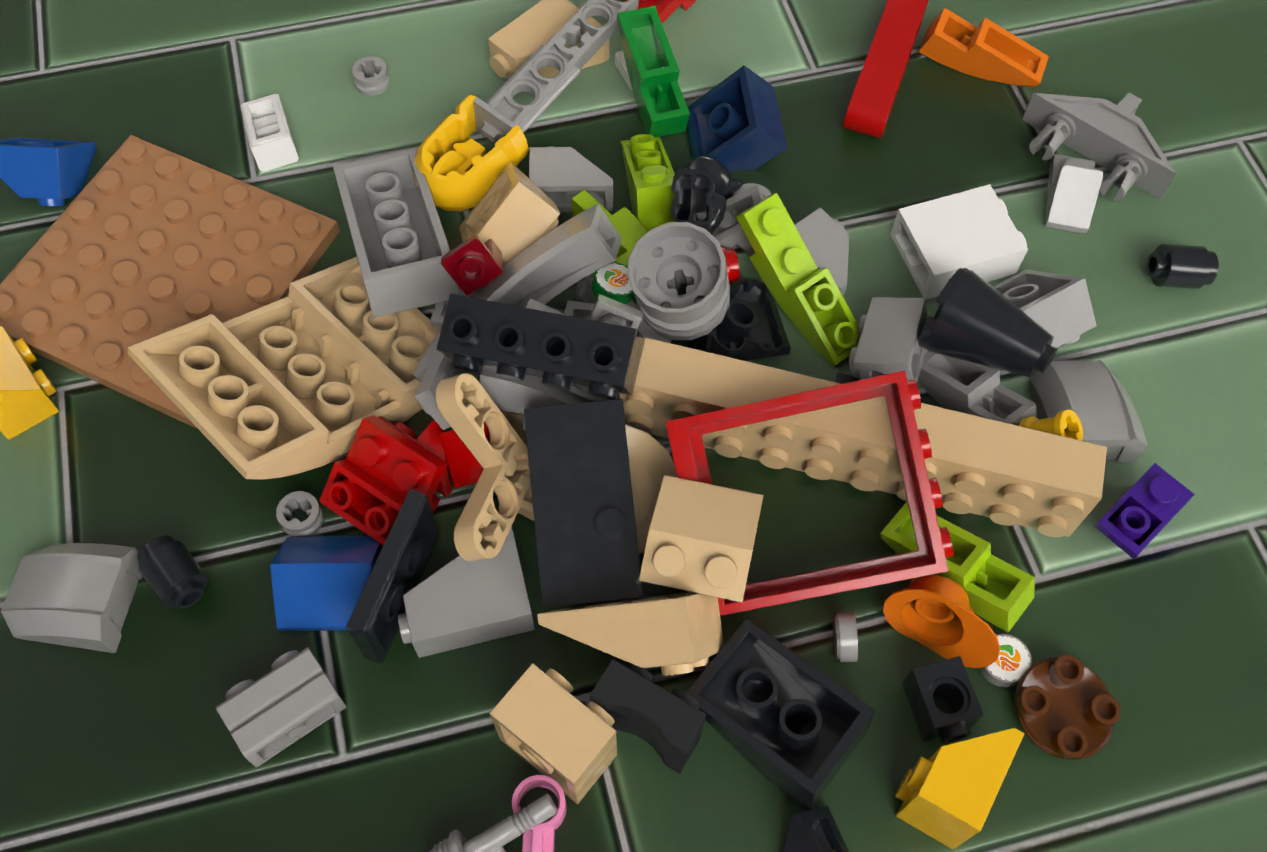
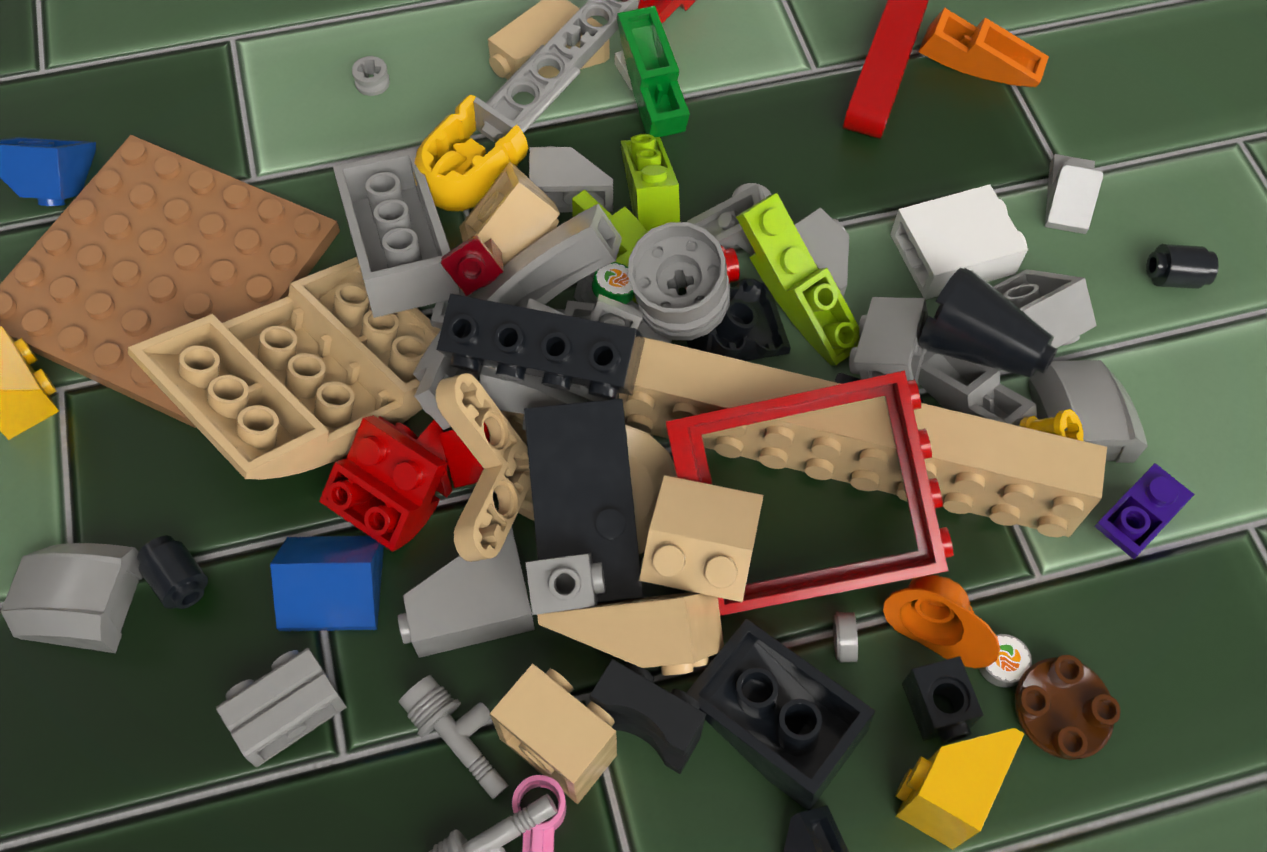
(269, 135): white slope -> none
(307, 504): light grey bush -> none
(393, 575): black tile -> none
(431, 708): none -> light grey piece
(564, 583): none -> light grey brick
(701, 192): black animal -> none
(737, 122): dark blue slope -> none
(992, 585): lime slope -> none
(1103, 134): light grey connector -> none

